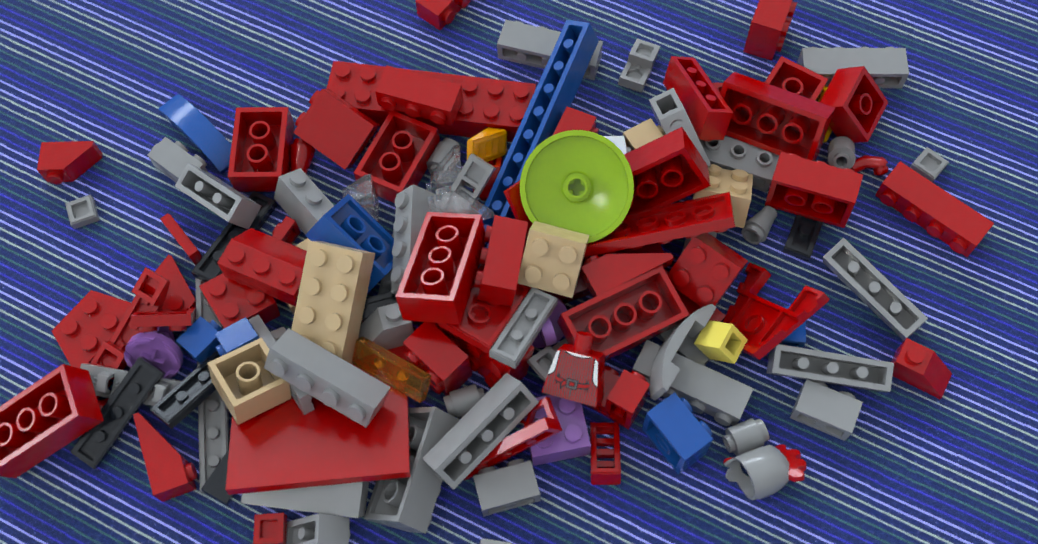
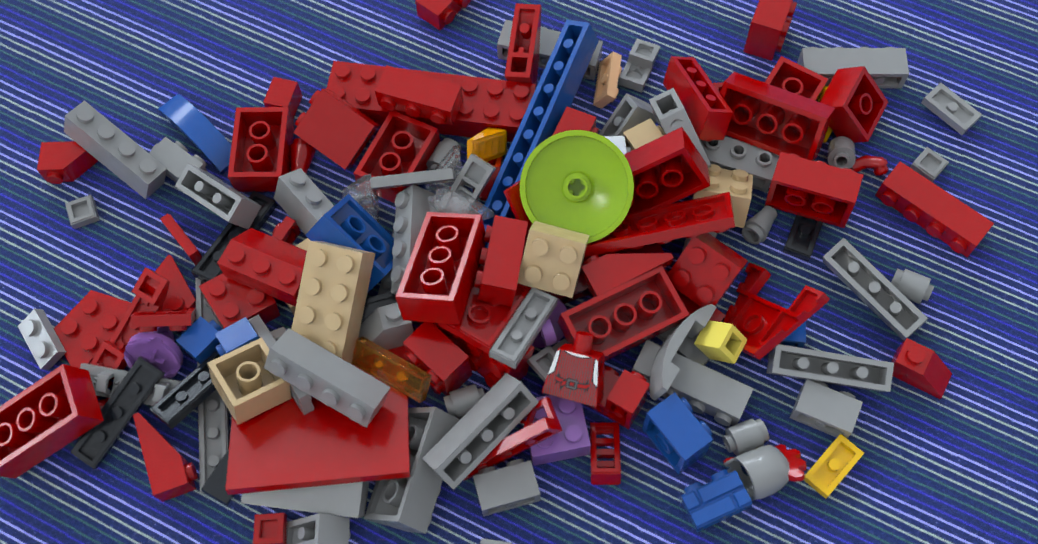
(41, 339): none -> light grey plate
(114, 149): none -> light grey brick
(283, 94): none -> red brick
(415, 178): none -> light grey tile
(524, 44): none -> red slope
(607, 80): none -> light nougat plate
(628, 114): none -> light grey slope
(715, 500): none -> blue brick
(833, 466): none -> yellow plate
(912, 285): none -> light grey brick
(951, 108): none -> light grey plate

